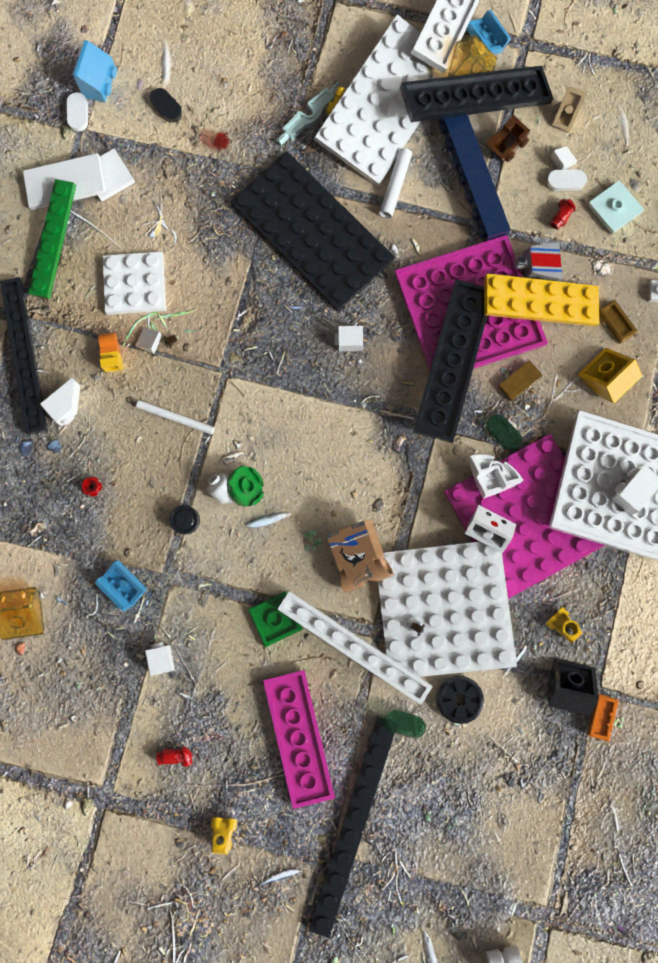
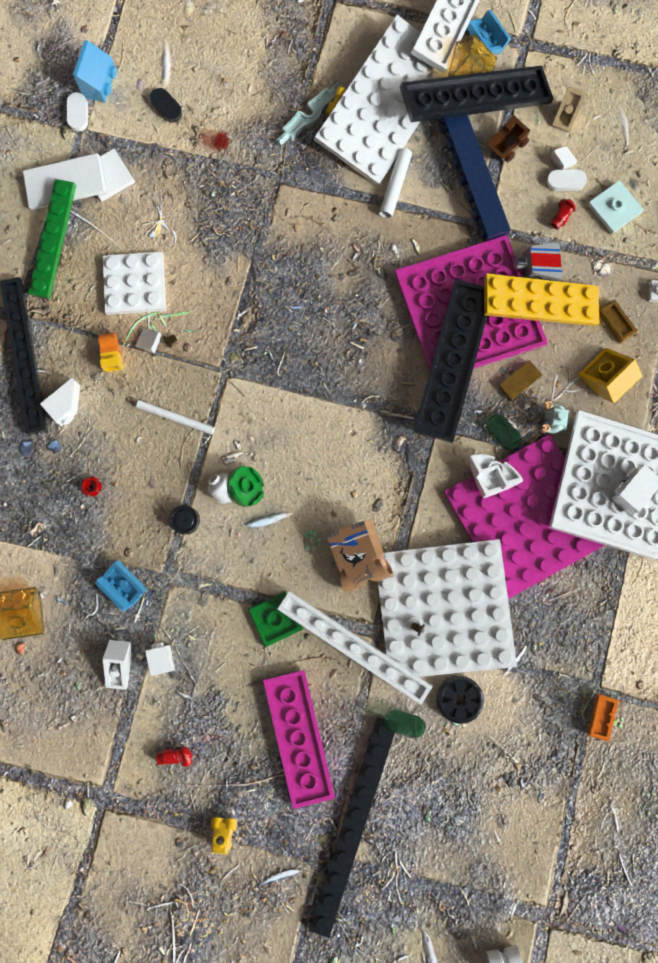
(117, 664): none -> white slope
(312, 230): black plate -> none
(349, 338): white brick -> none
(490, 529): white brick -> none
(556, 418): none -> light aqua piece
(560, 622): yellow plate -> none
(572, 687): black slope -> none

